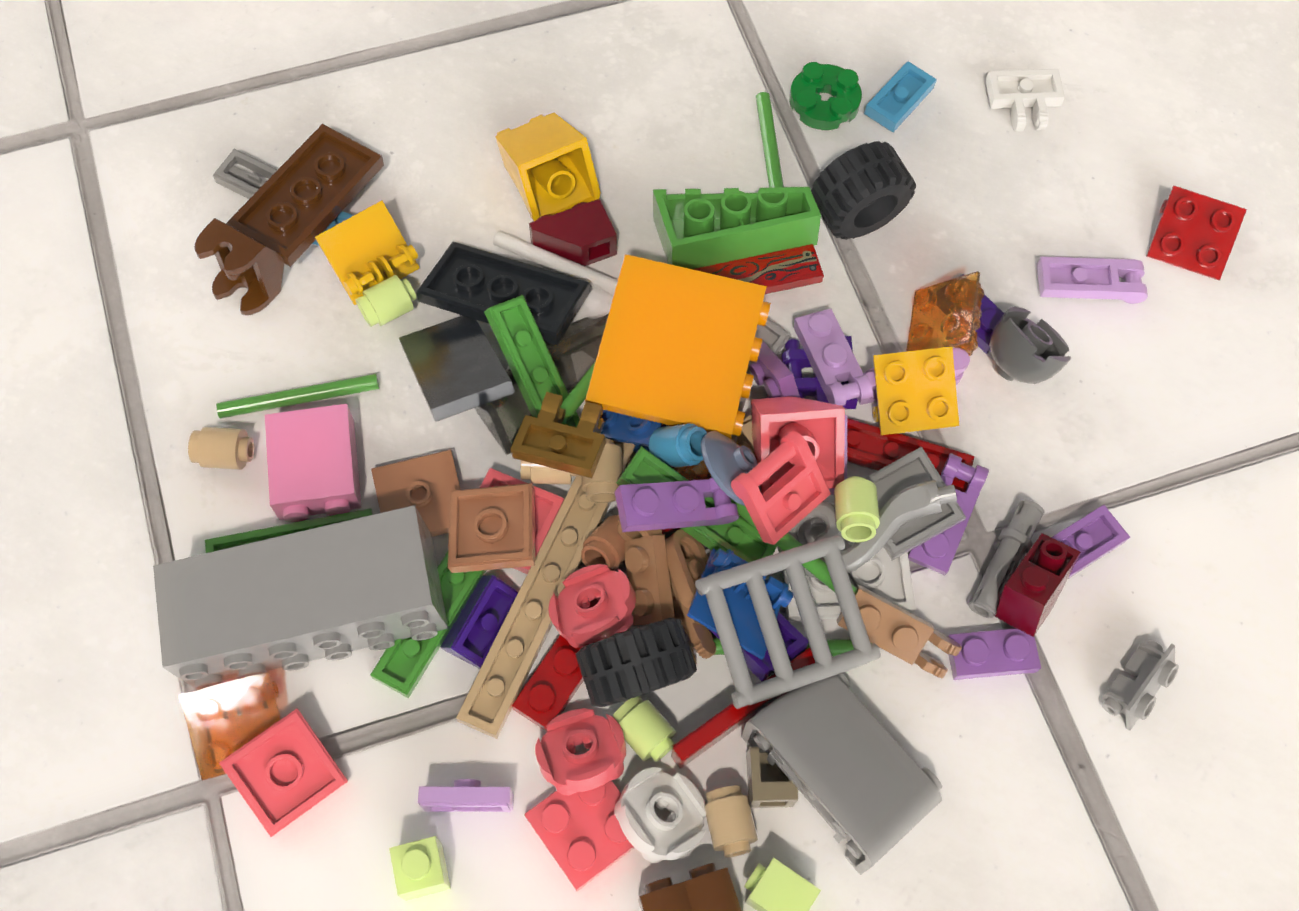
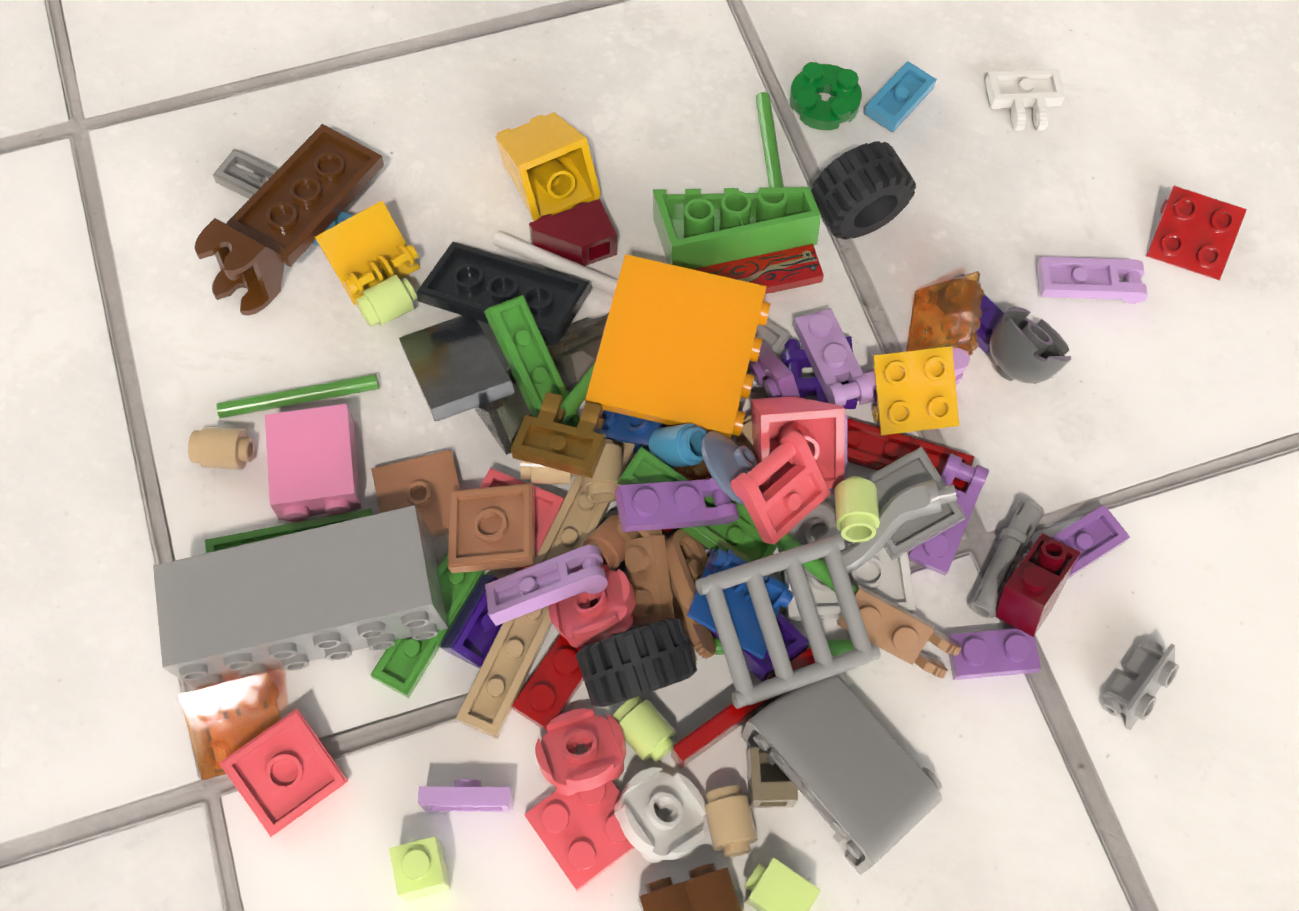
(546, 584): none -> lavender plate

